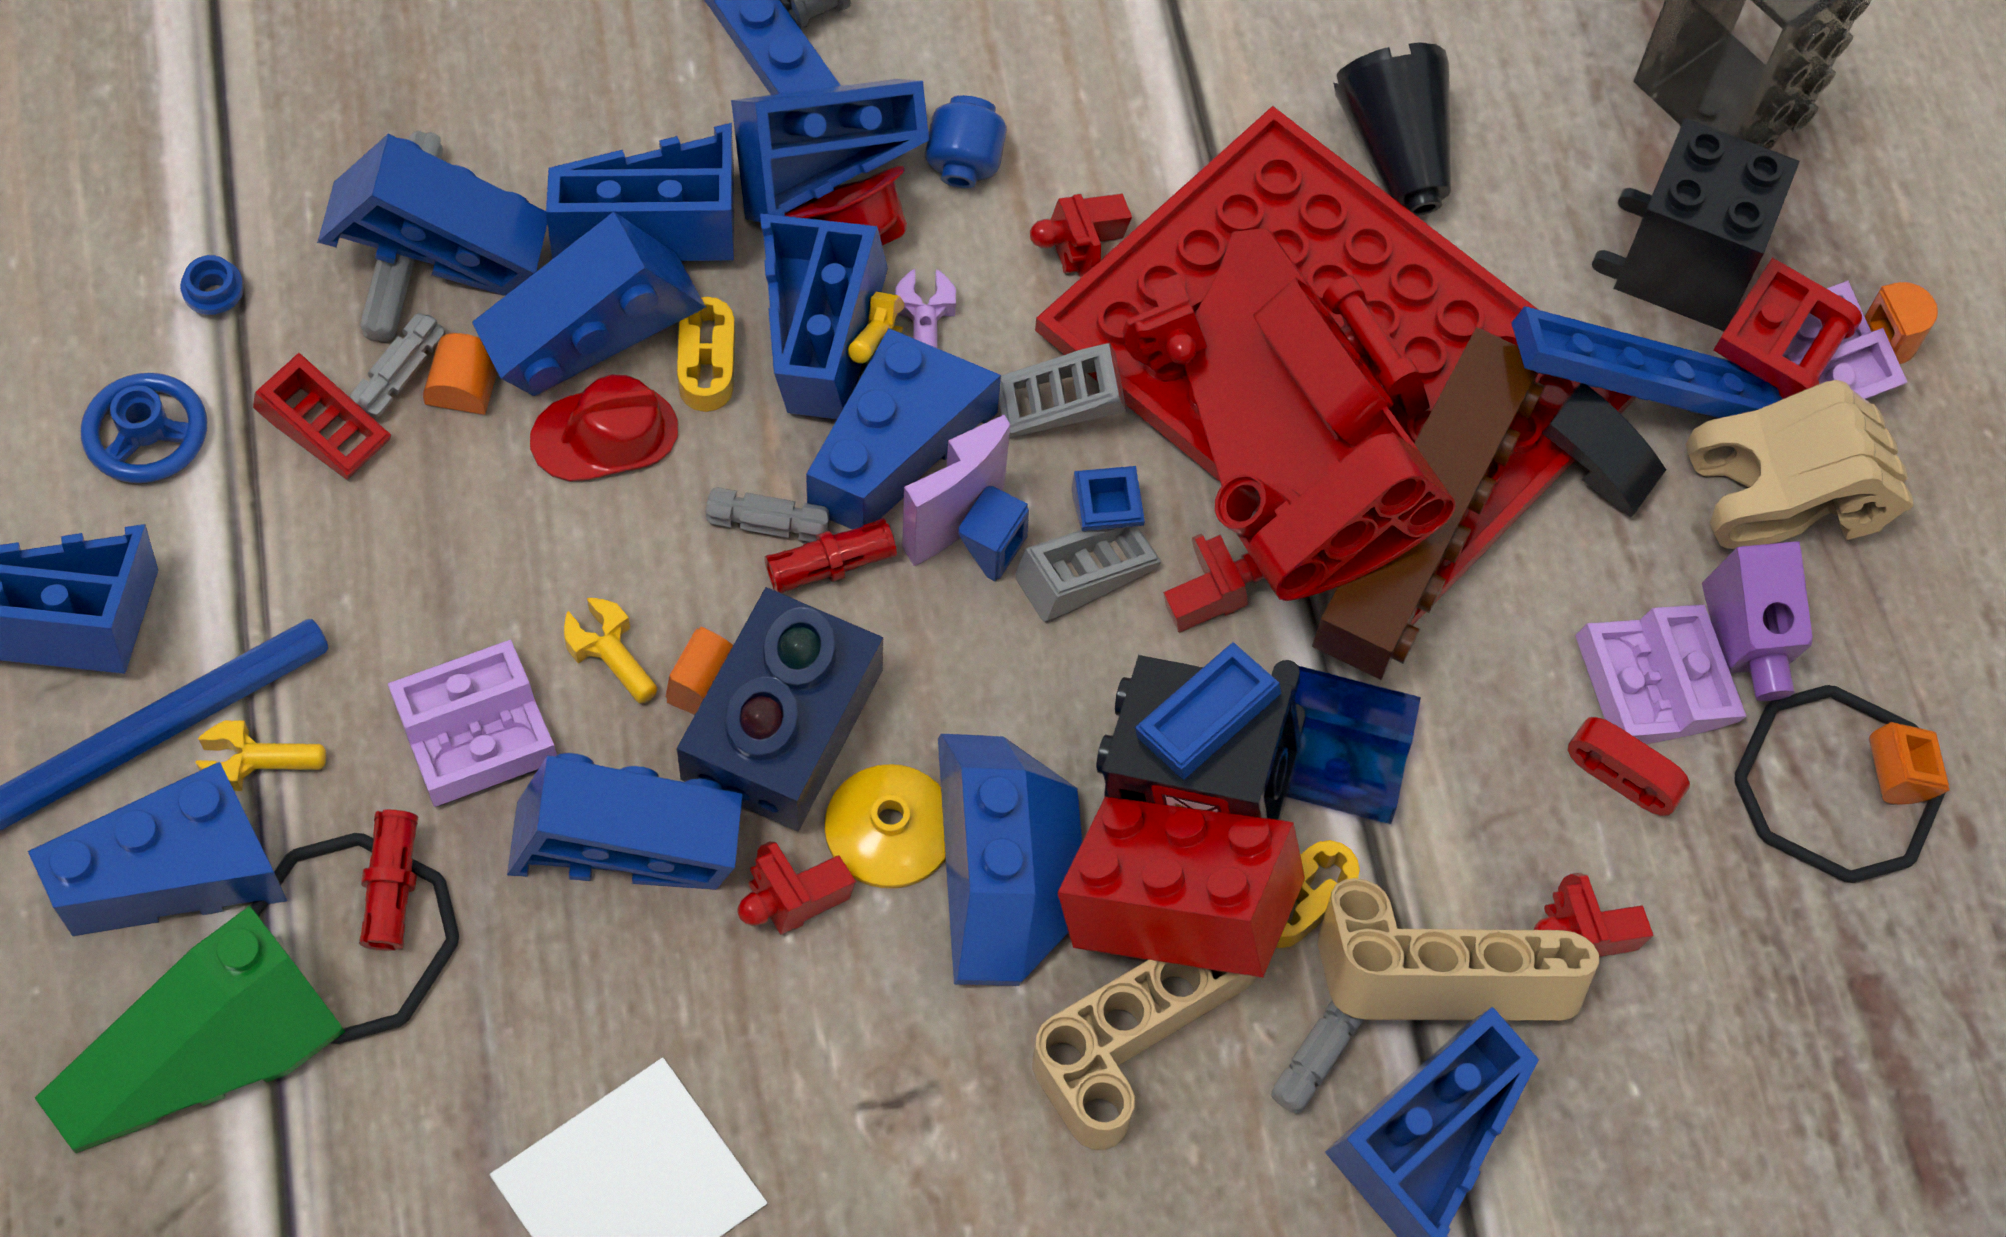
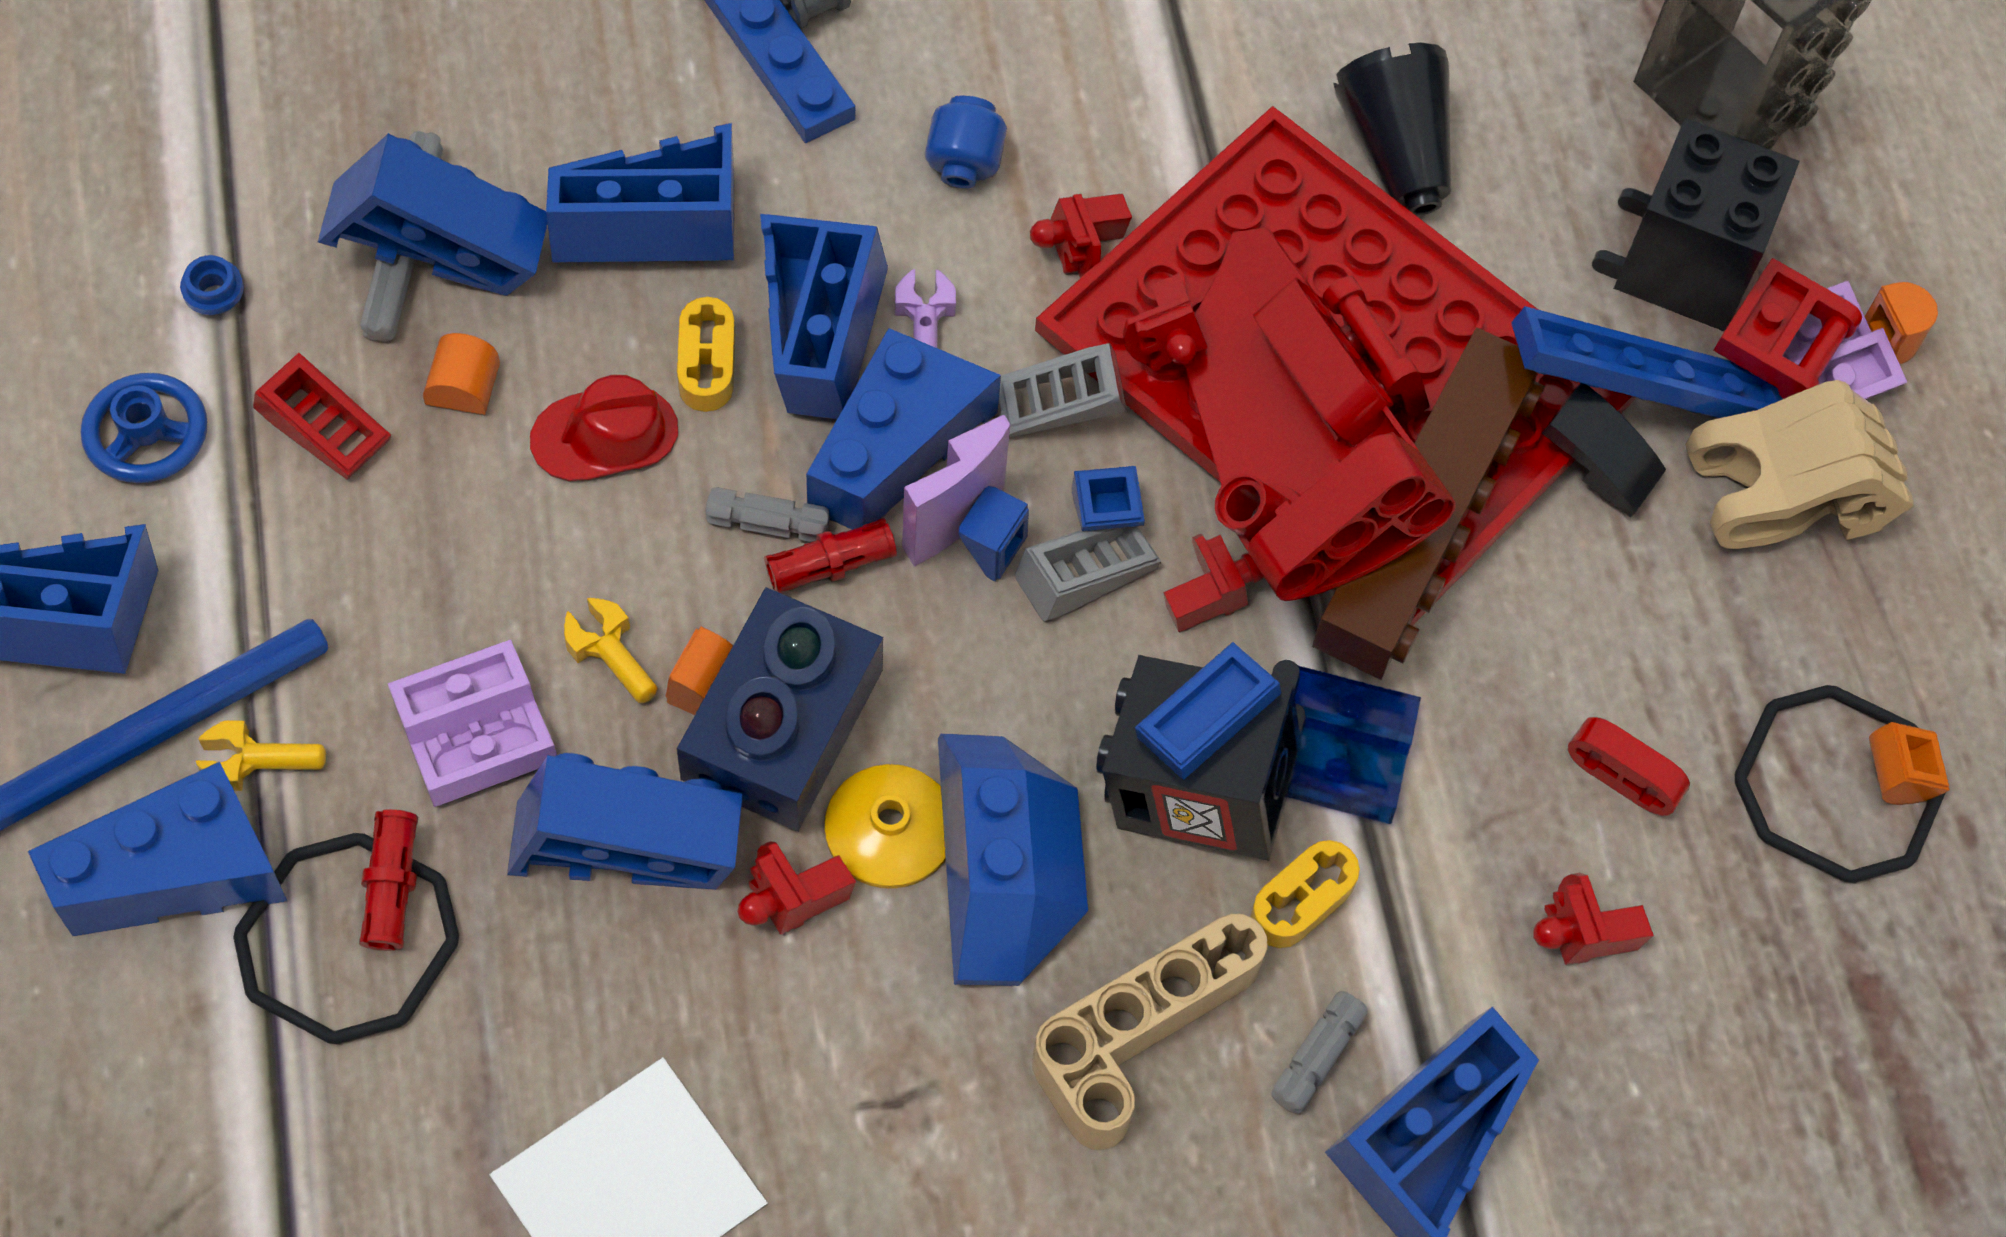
(205, 1028): green wedge -> none
(397, 365): light grey axle -> none
(586, 306): blue wedge -> none
(818, 138): blue wedge -> none
(861, 202): red piece -> none
(882, 316): yellow bar -> none
(1183, 886): red brick -> none
(1446, 972): tan beam -> none
(1661, 674): lavender slope -> none
(1761, 614): medium lavender torso -> none

